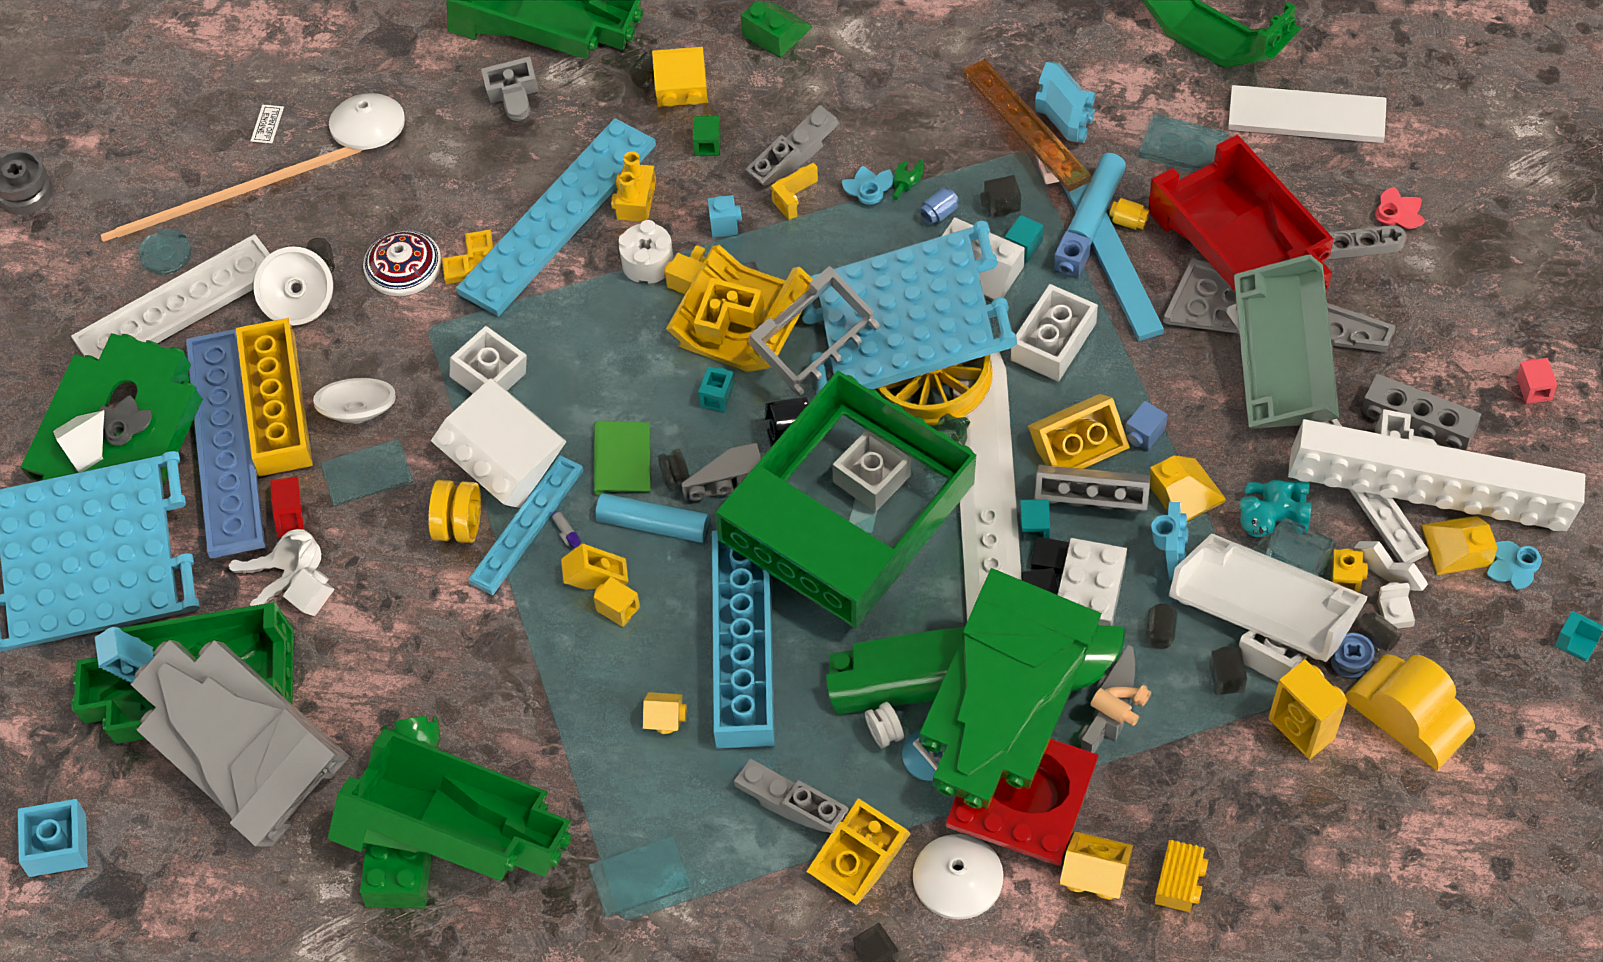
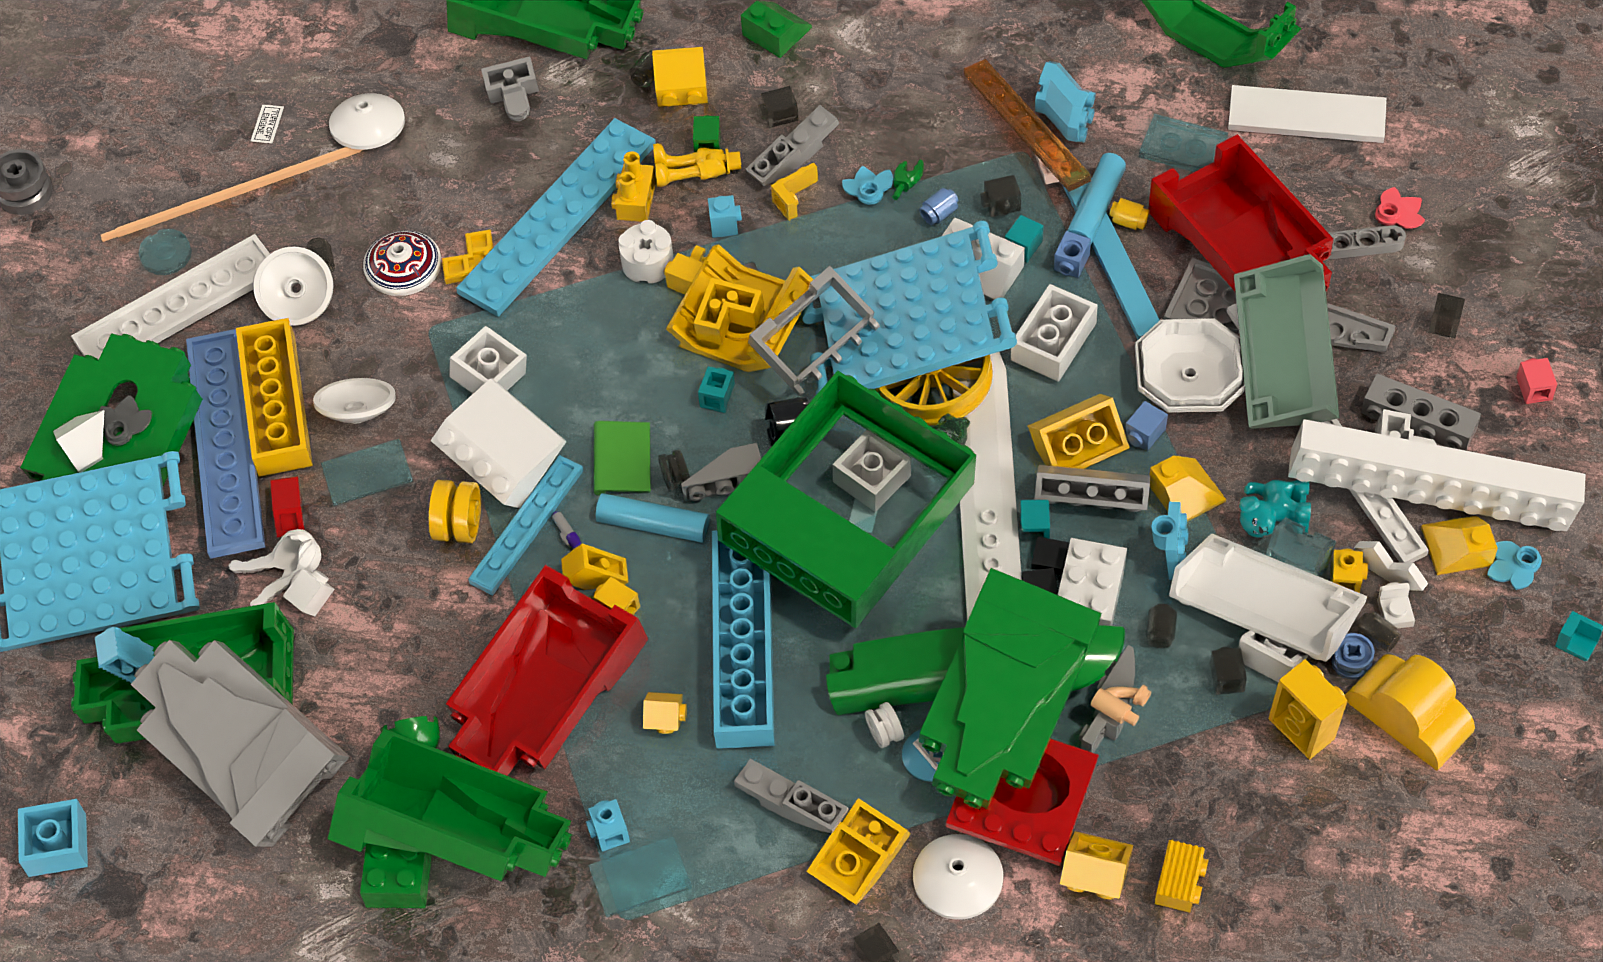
(541, 675): none -> red panel
(607, 824): none -> medium azure brick
(704, 164): none -> yellow piece
(778, 107): none -> clear smoke brick
(1190, 348): none -> white rock
(1446, 315): none -> clear smoke brick

